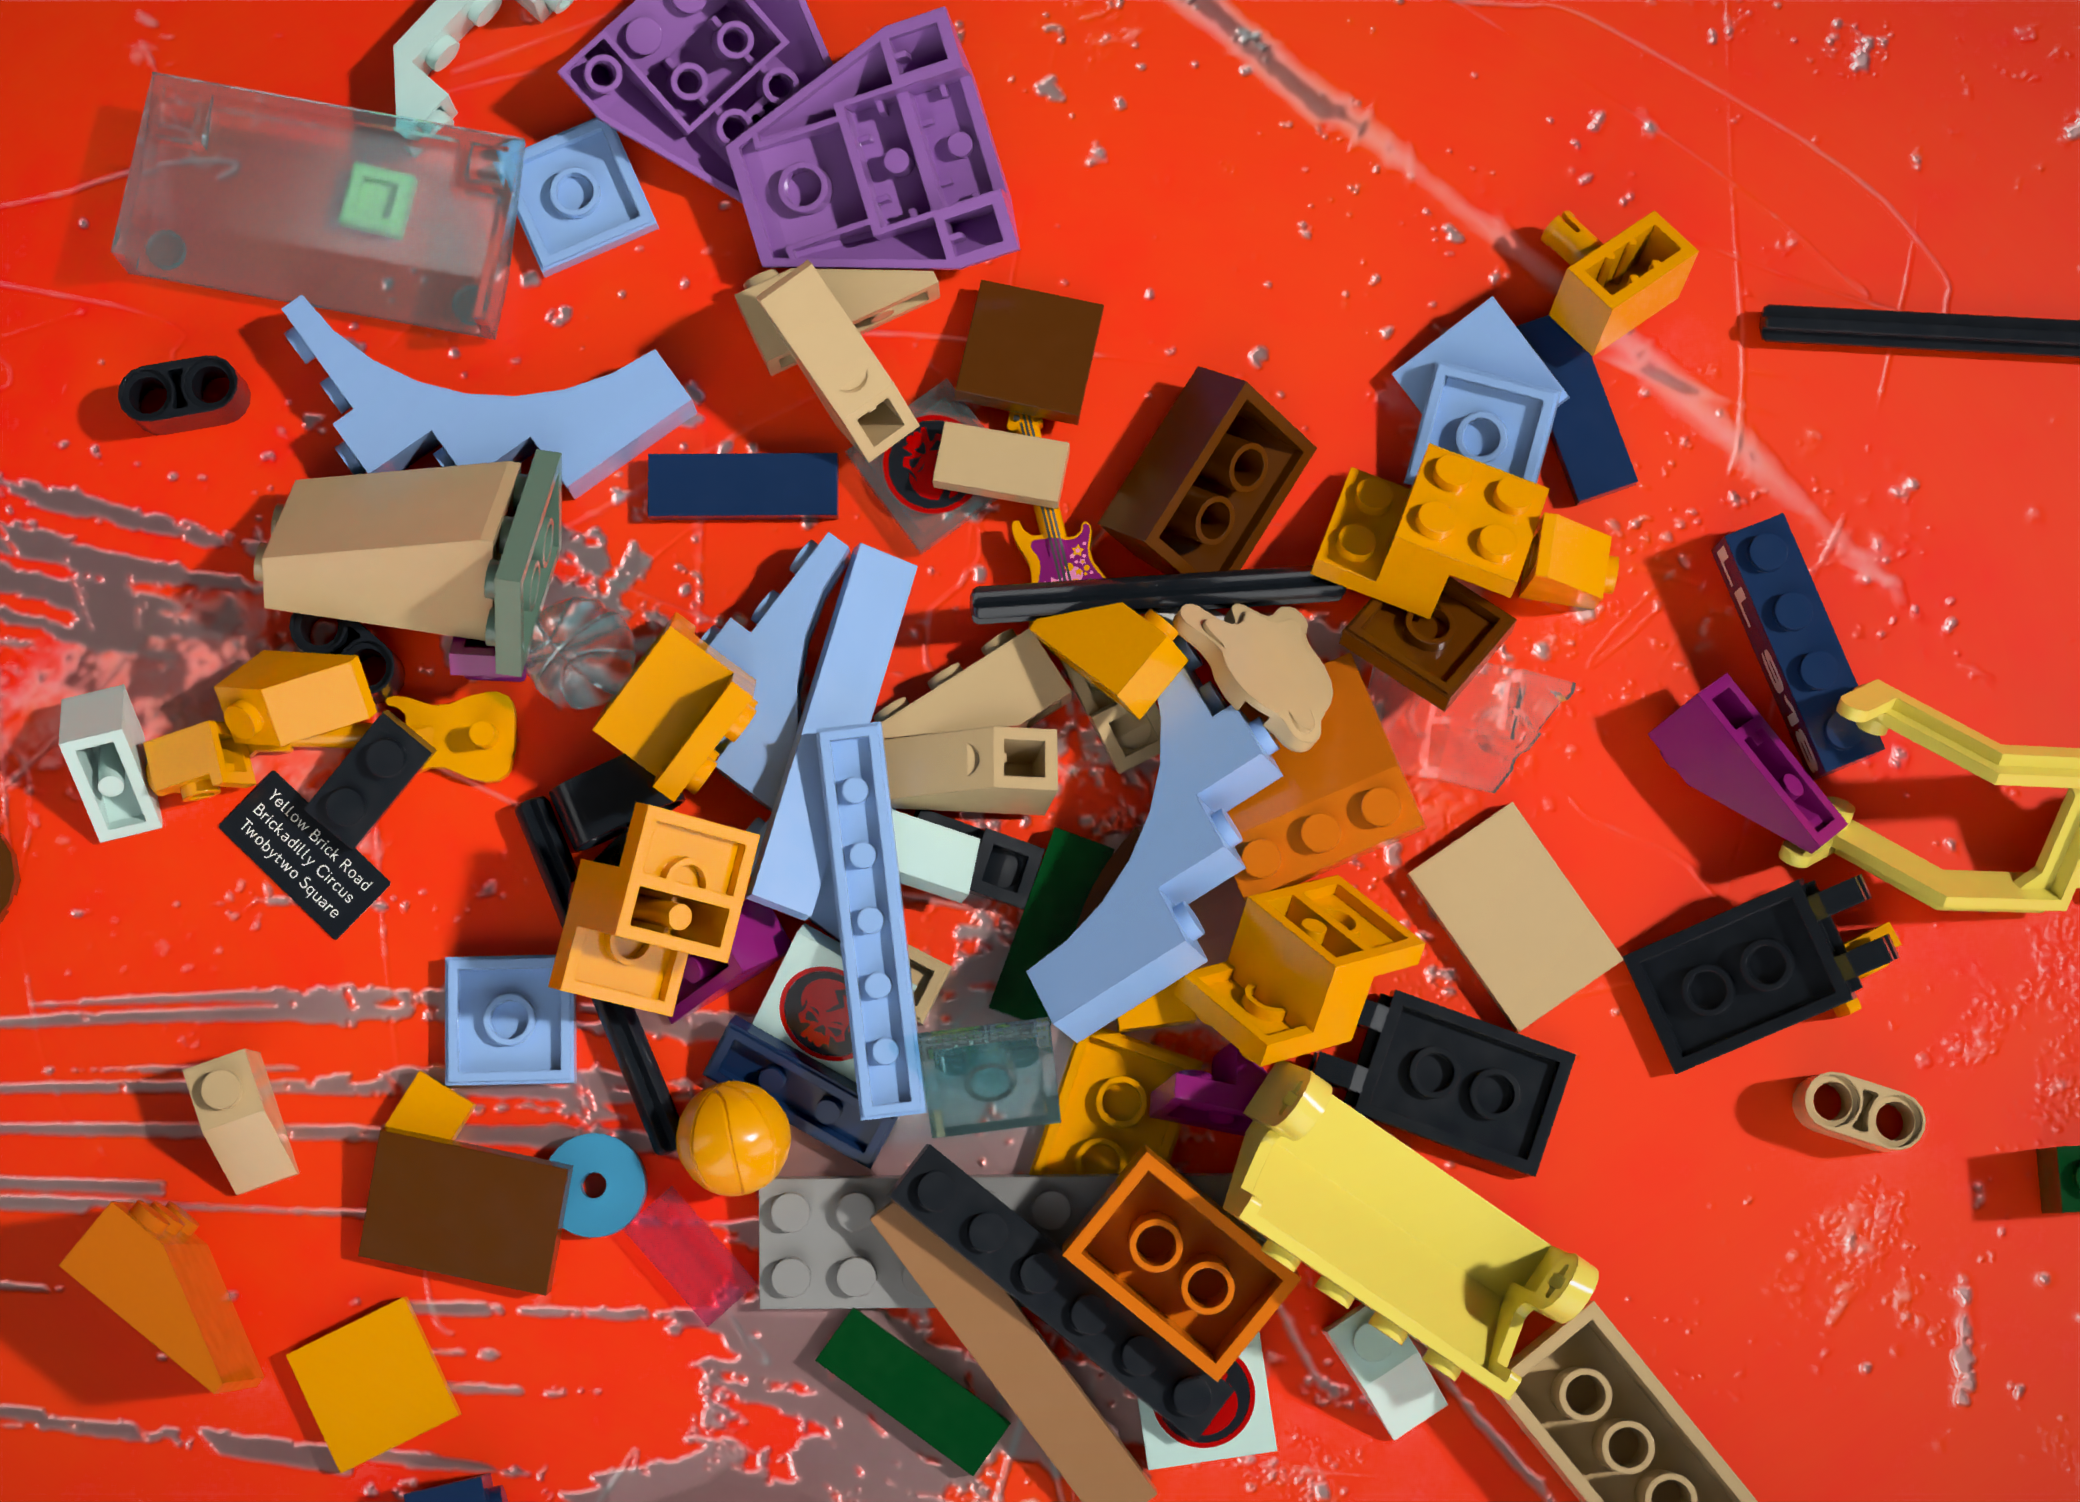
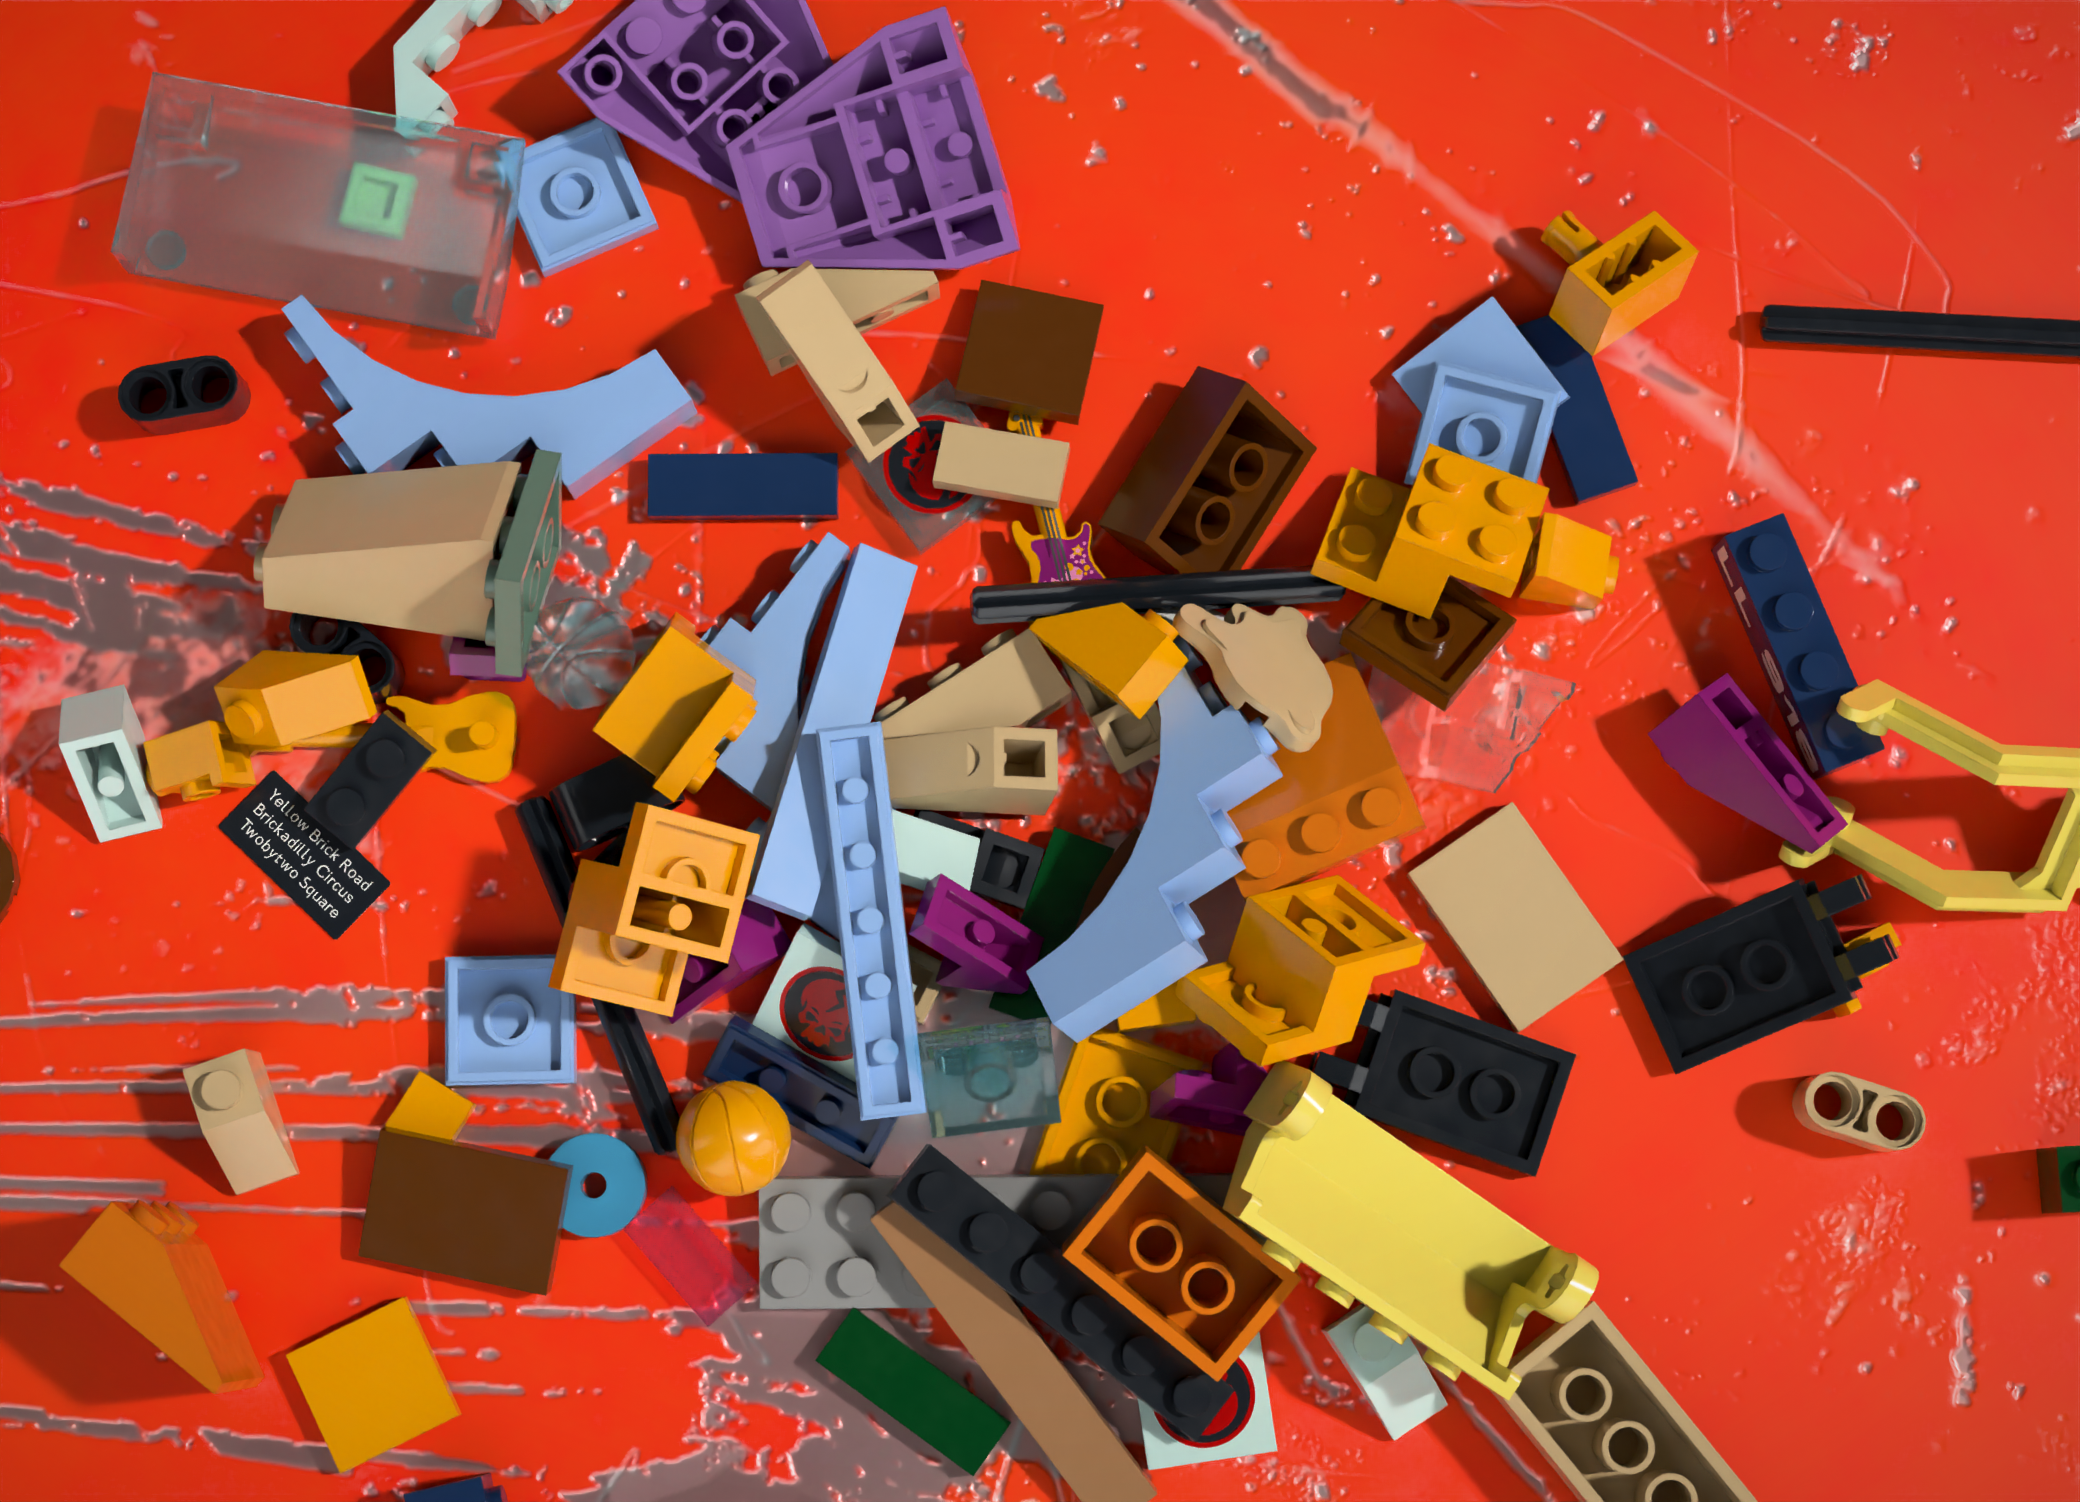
(977, 940): none -> magenta slope

